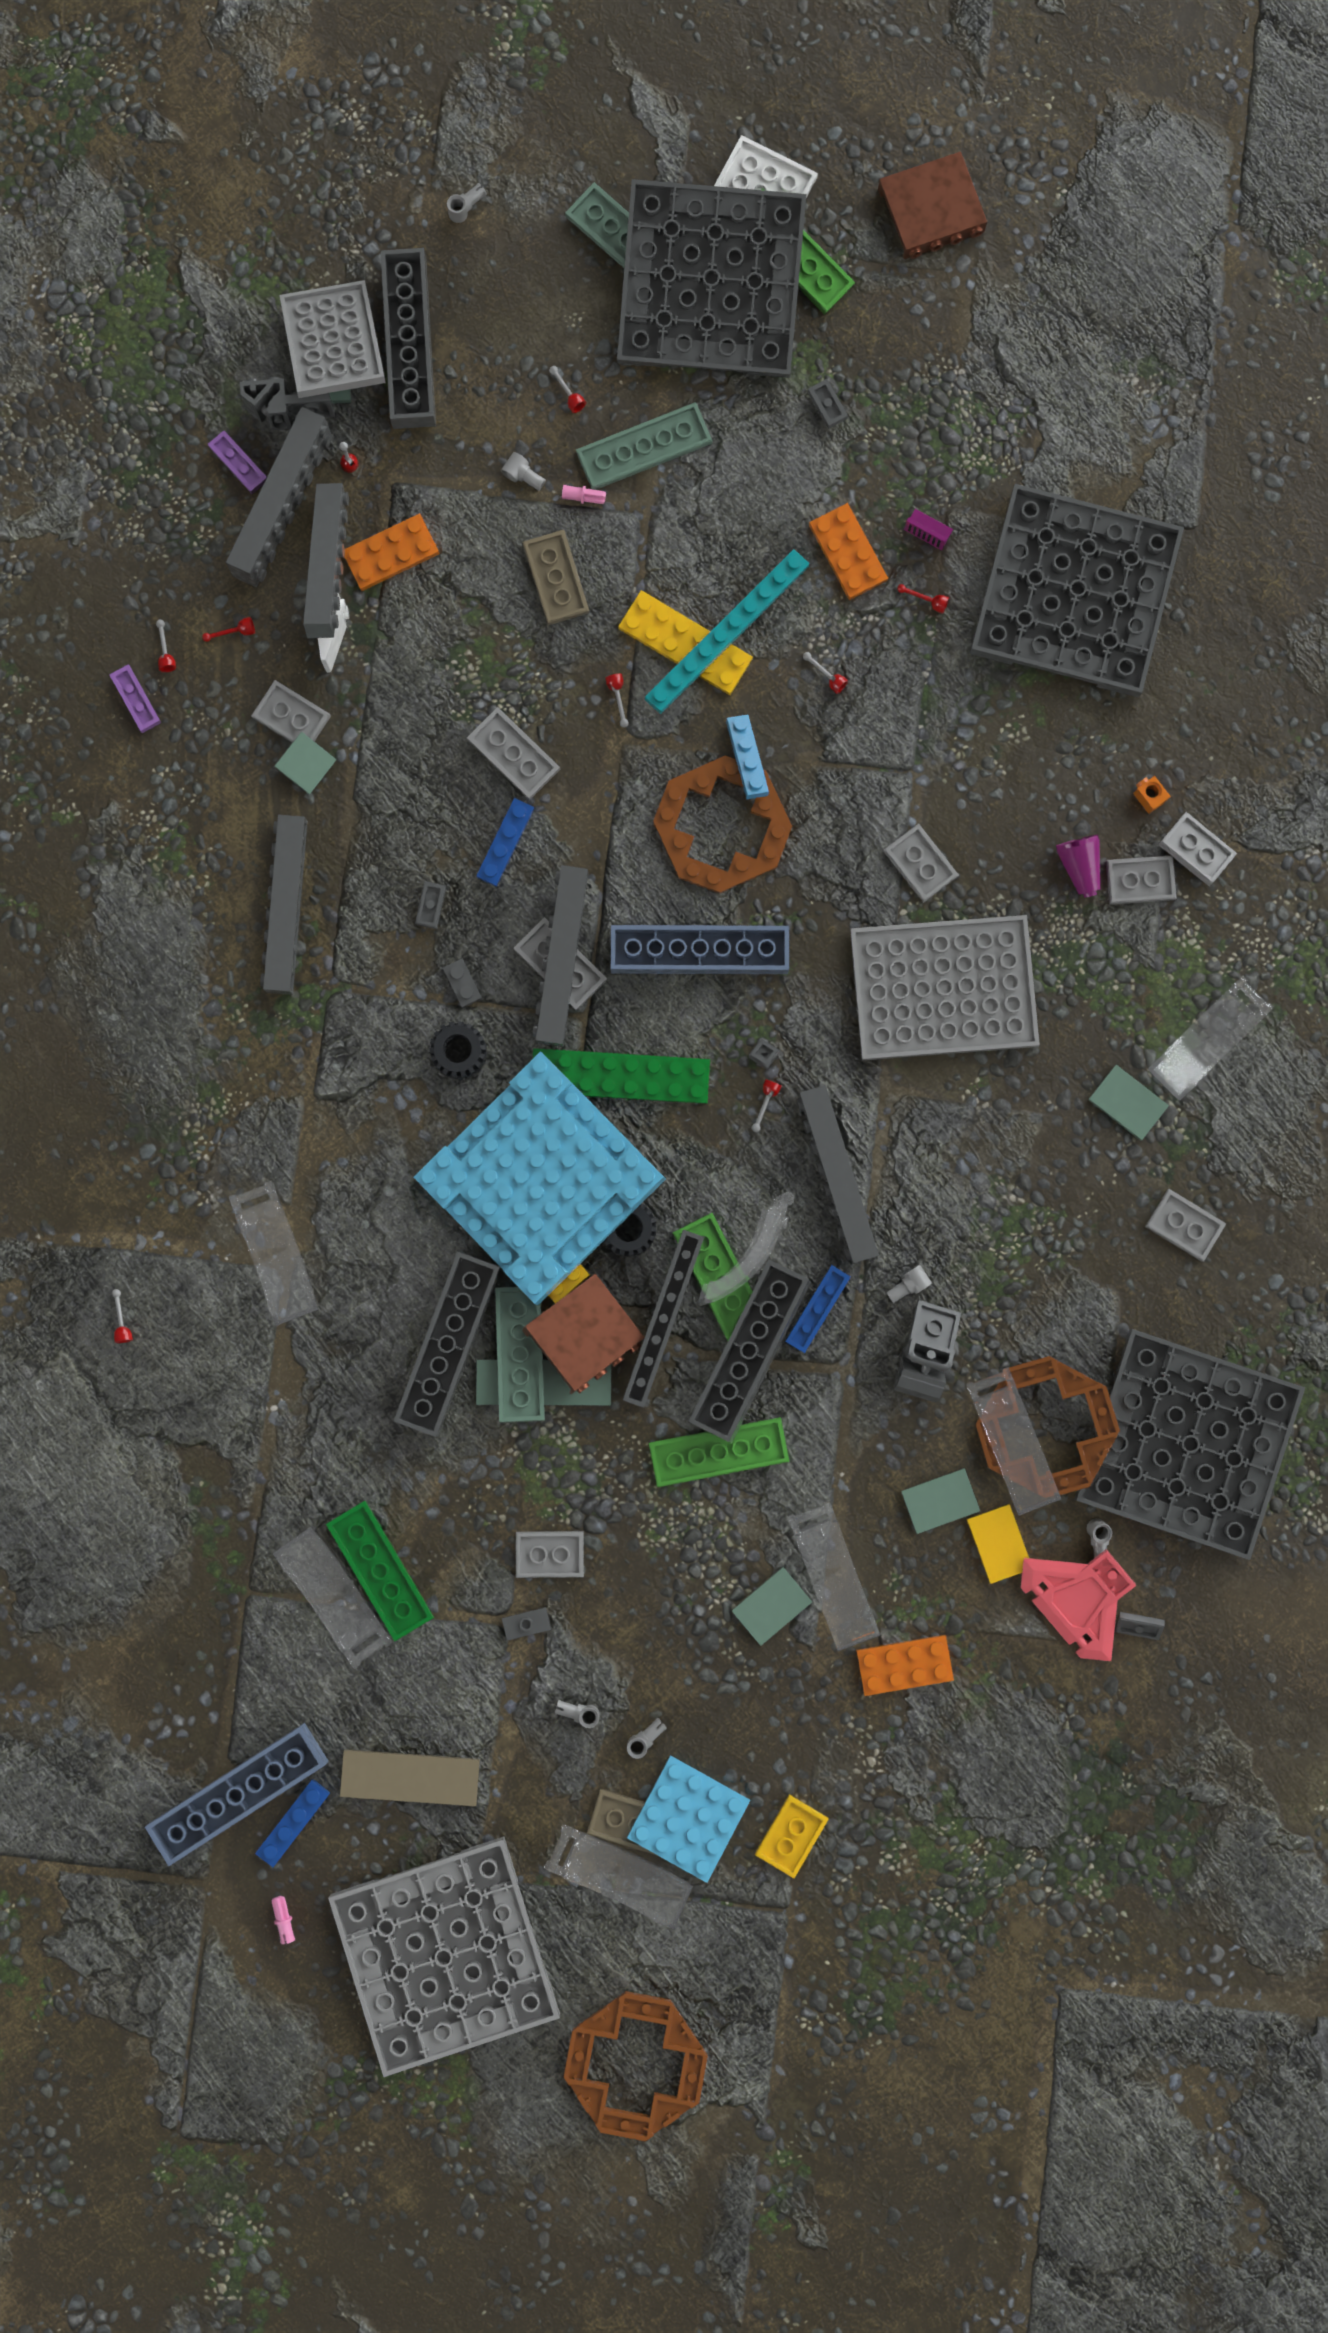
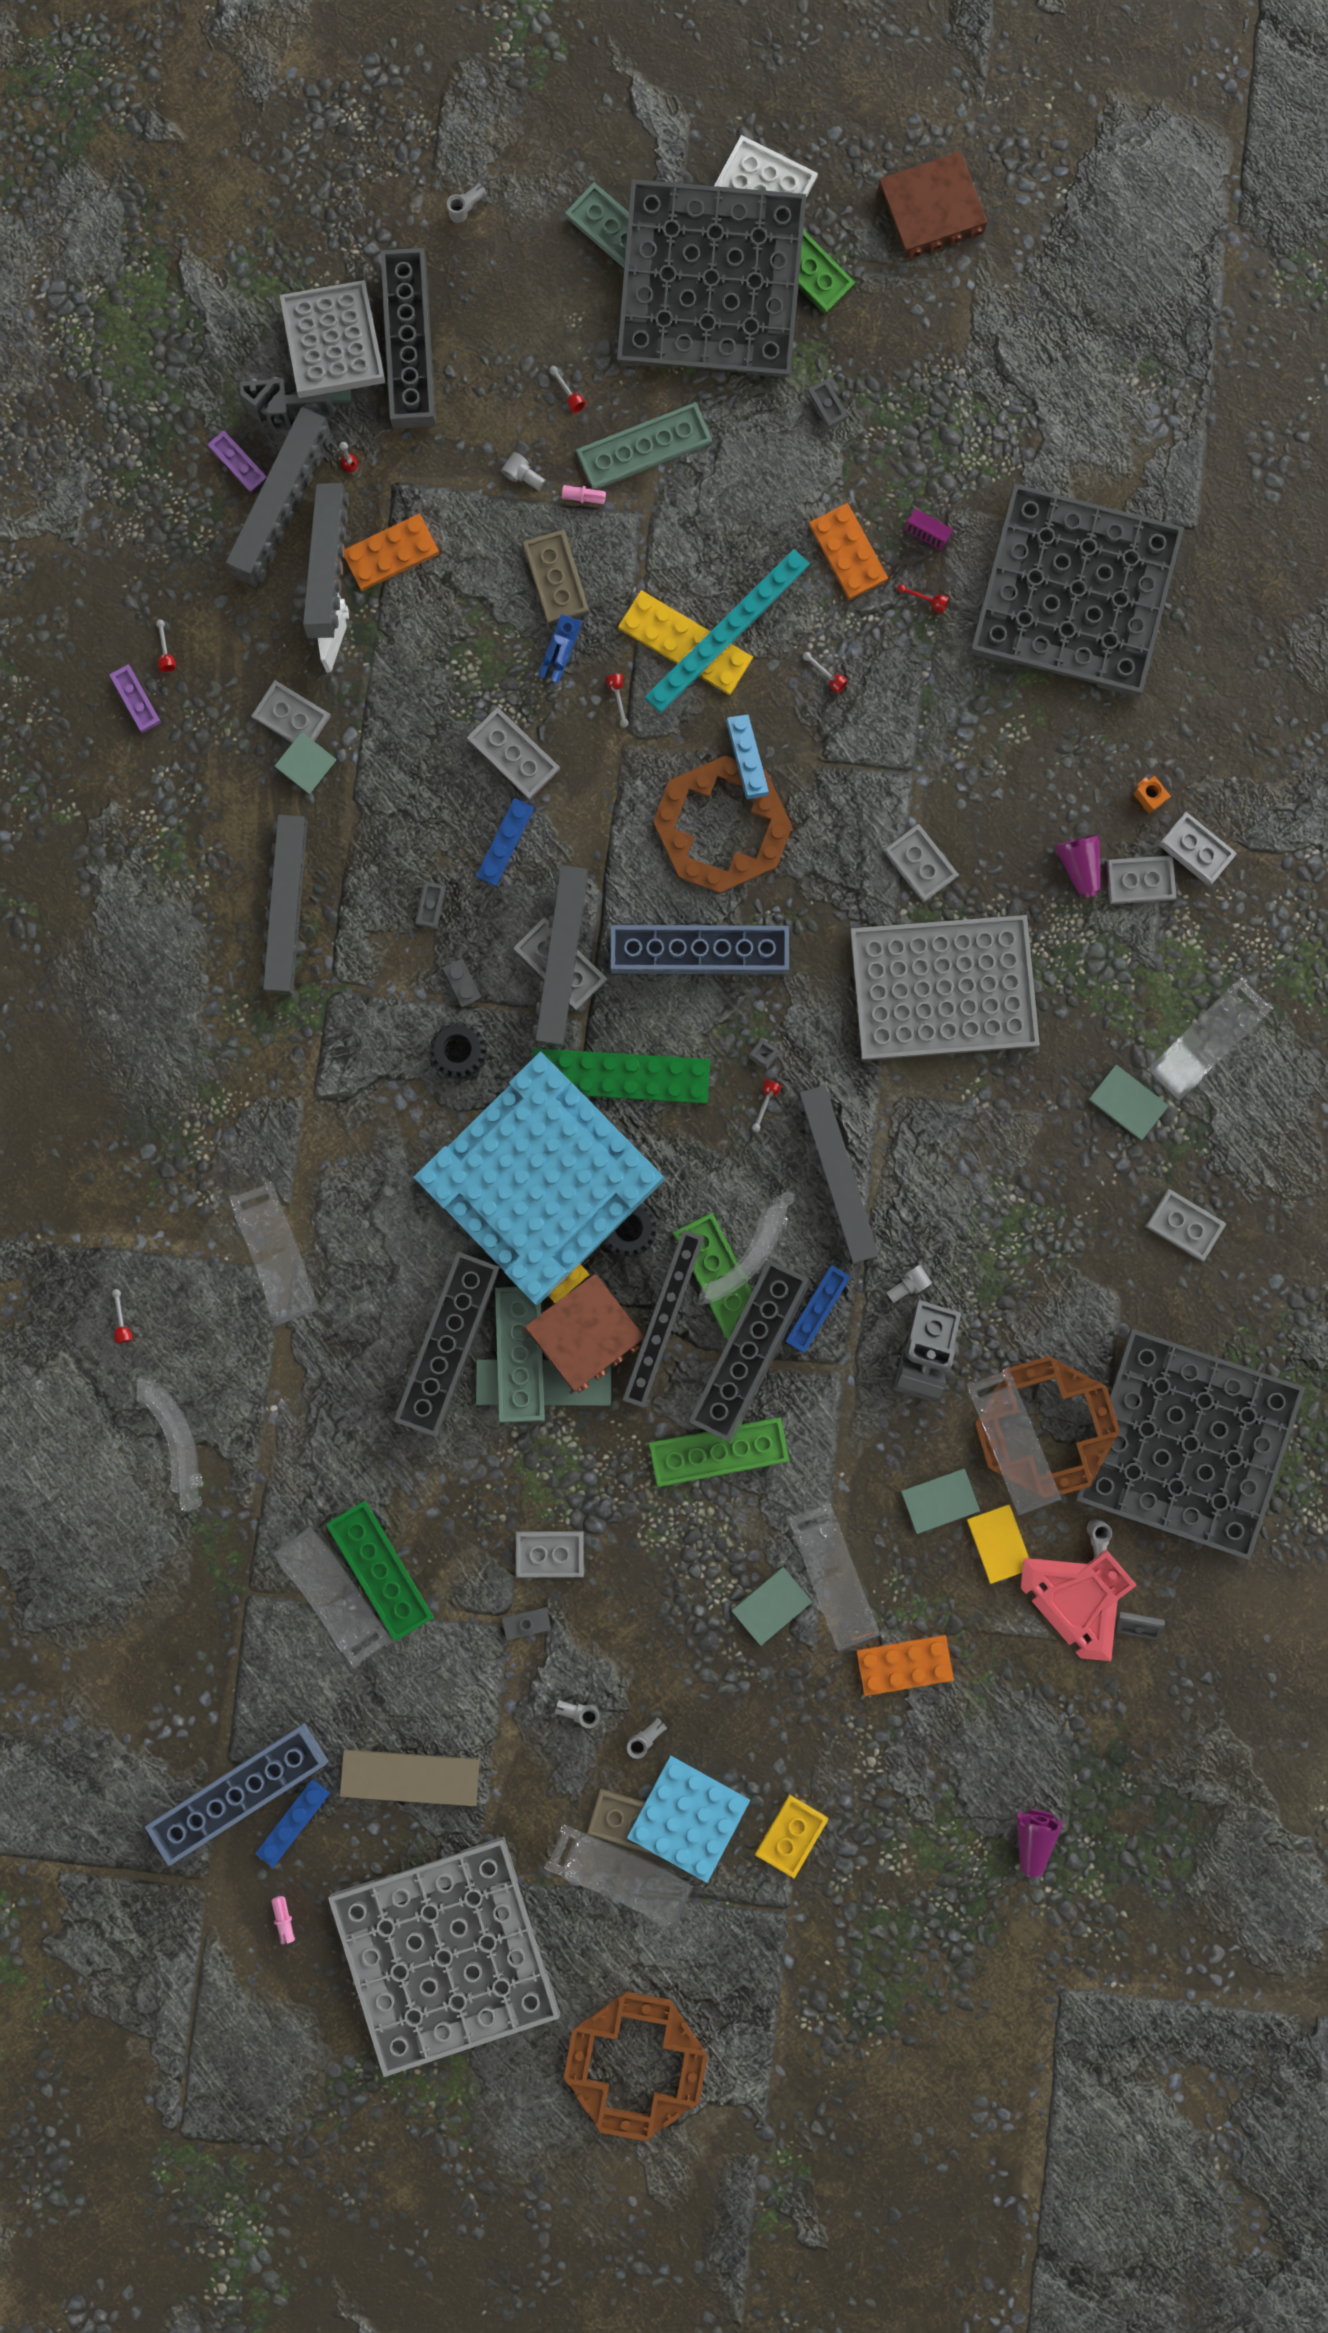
(180, 1440): none -> clear windscreen
(244, 626): red hinge -> none
(560, 647): none -> blue plate
(1036, 1840): none -> magenta cone

